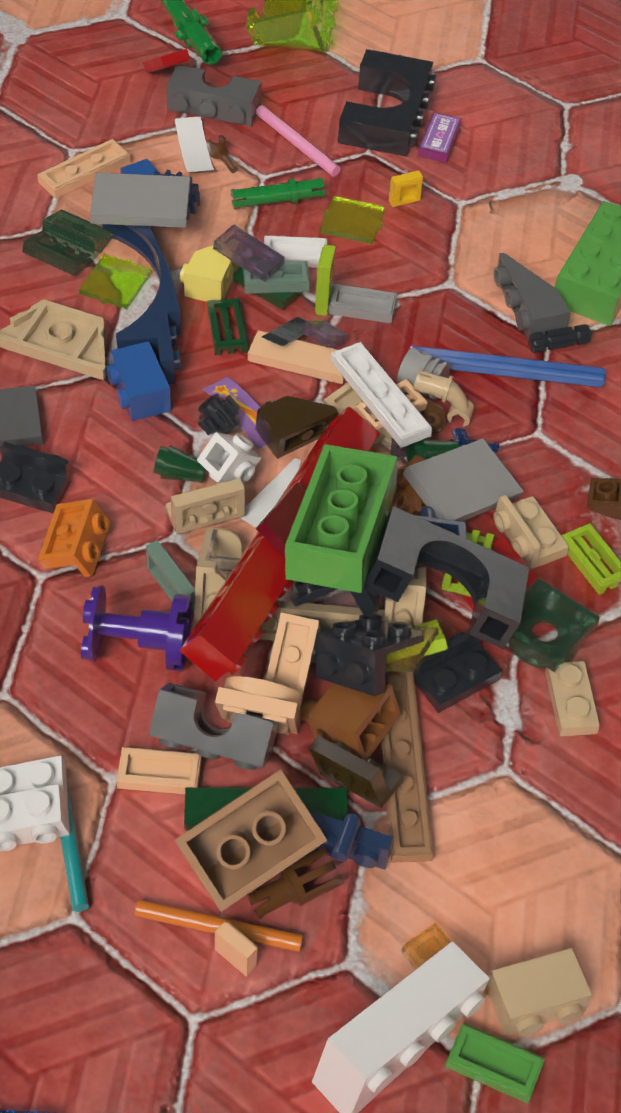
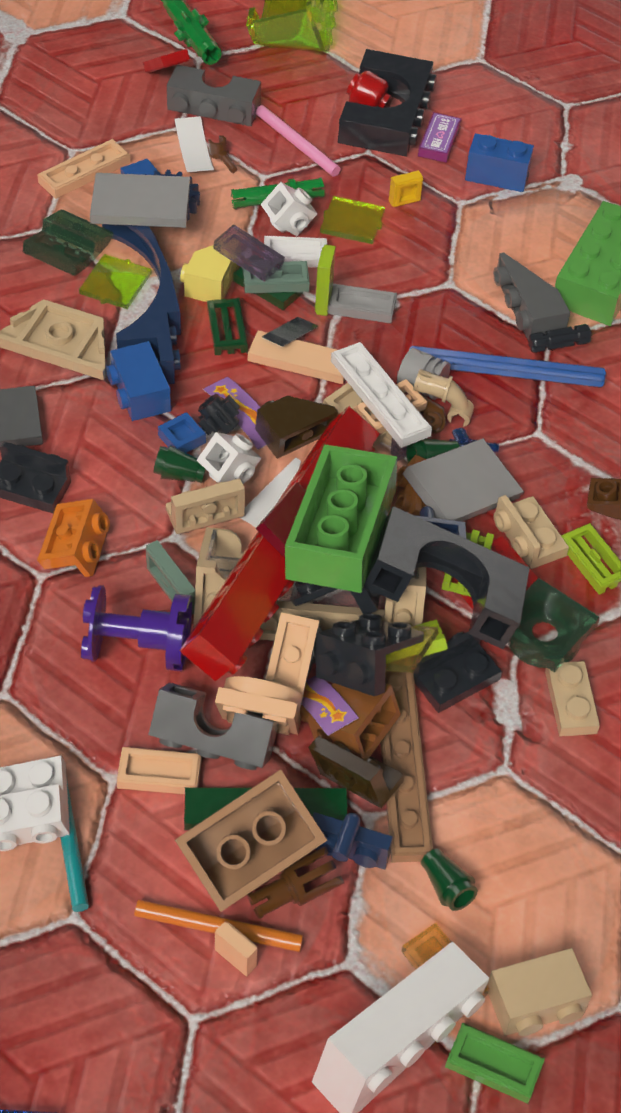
(182, 433): none -> blue plate
(289, 209): none -> white brick
(324, 333): tile -> none
(326, 706): none -> medium lavender sticker
(368, 90): none -> red head
(451, 883): none -> dark green cone
(499, 162): none -> blue brick

